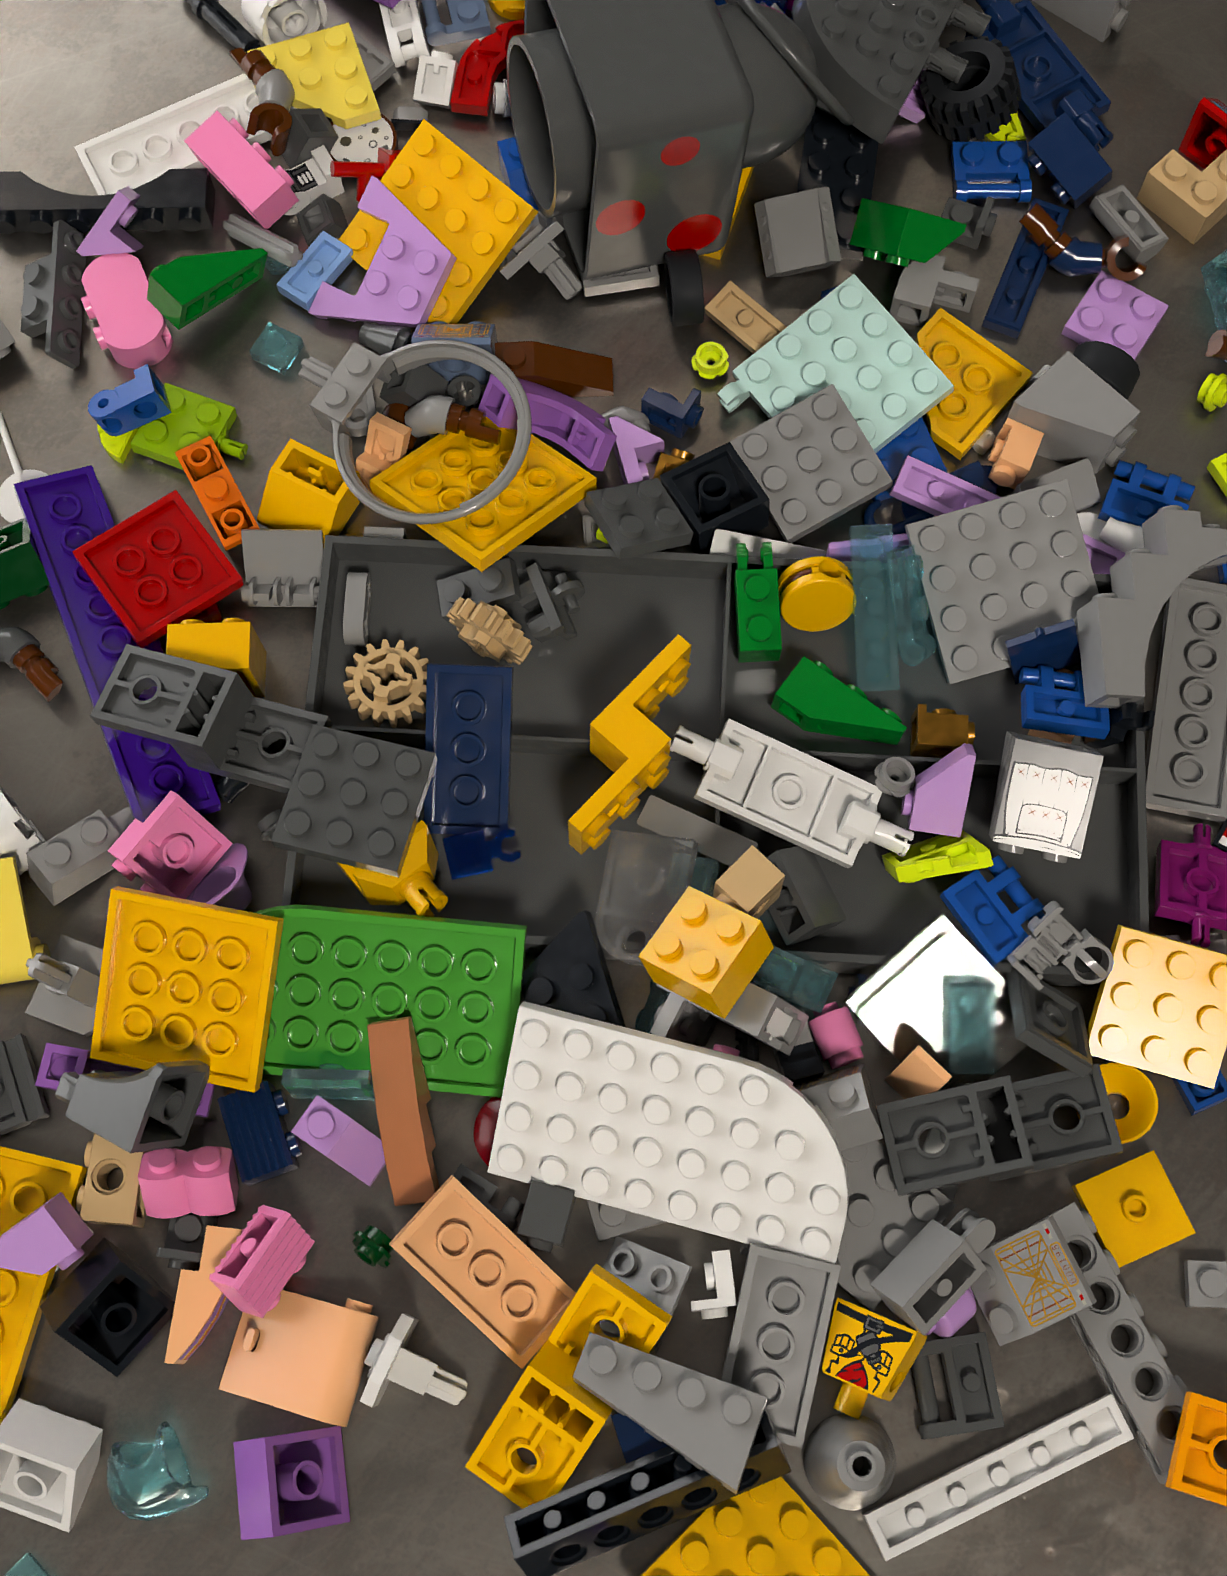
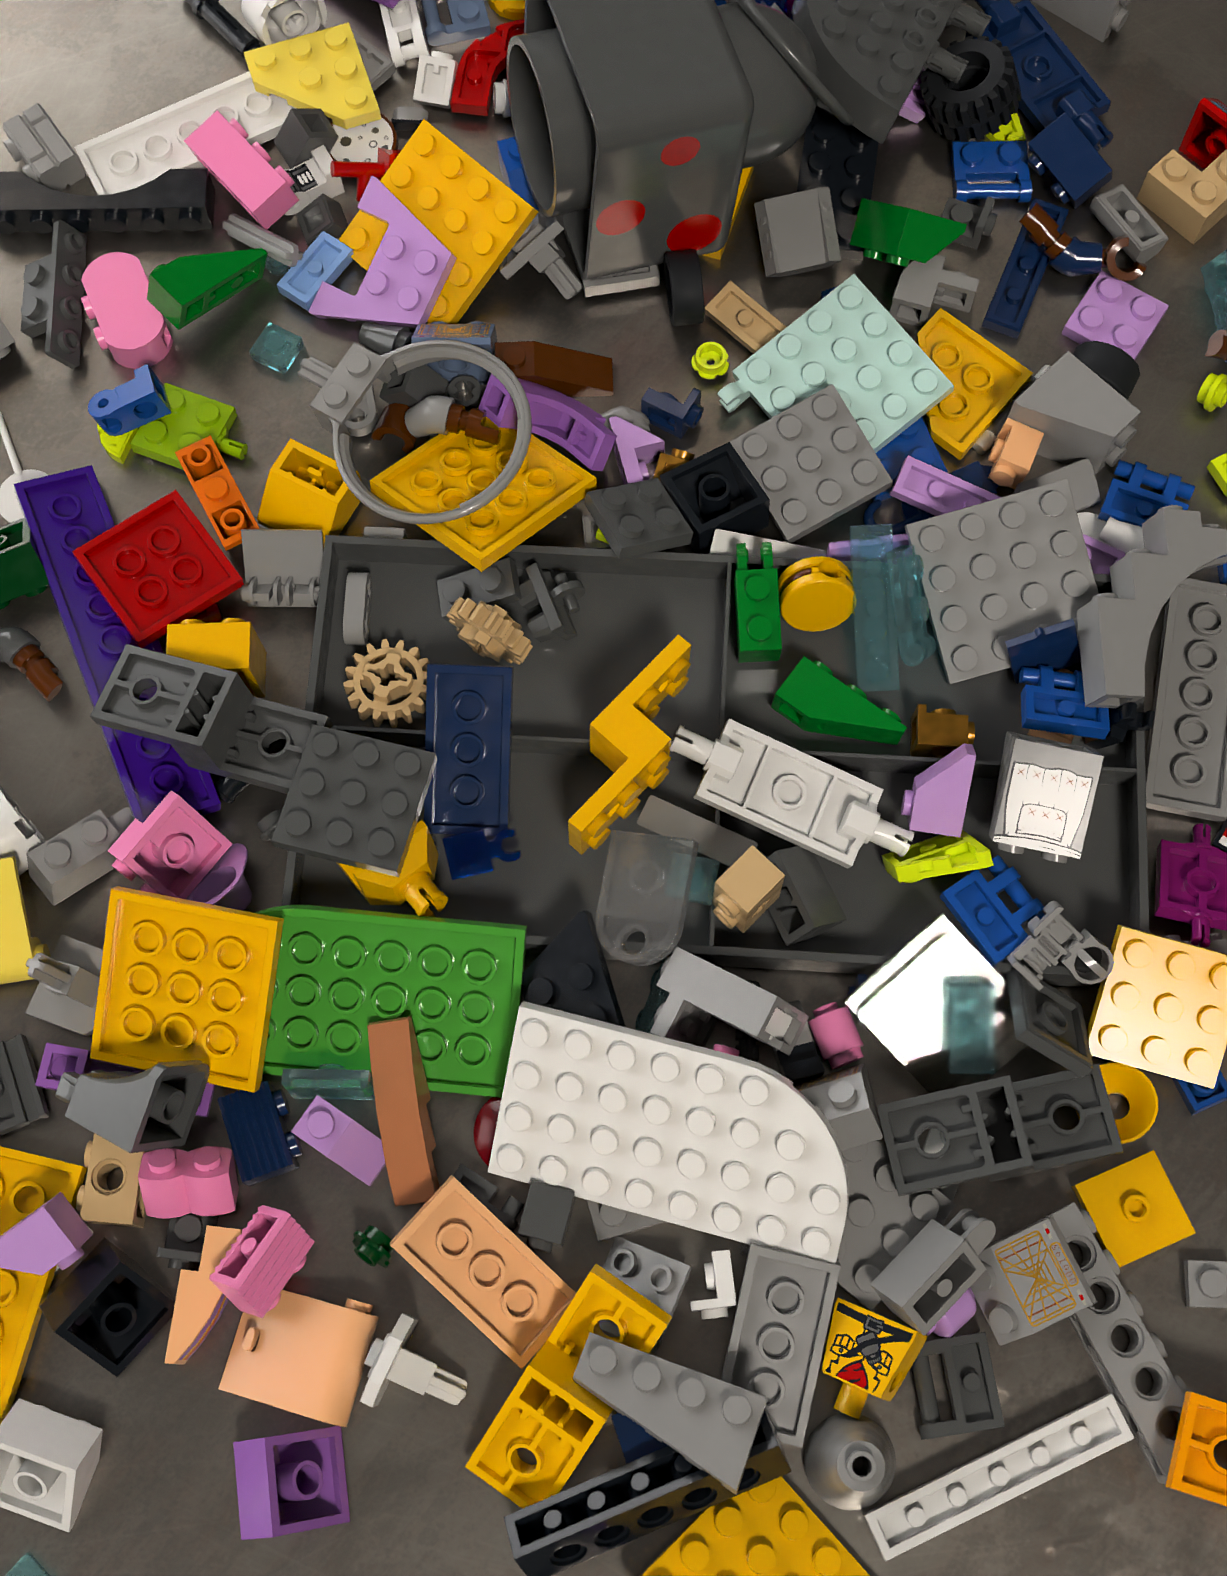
(43, 149): none -> light grey brick
(106, 234): lavender slope -> none
(151, 1477): clear light blue piece -> none
(274, 95): reddish brown piece -> none
(384, 446): light nougat slope -> none
(706, 951): yellow brick -> none
(795, 979): clear light blue slope -> none
(898, 769): light grey plate -> none
(917, 1075): light nougat slope -> none

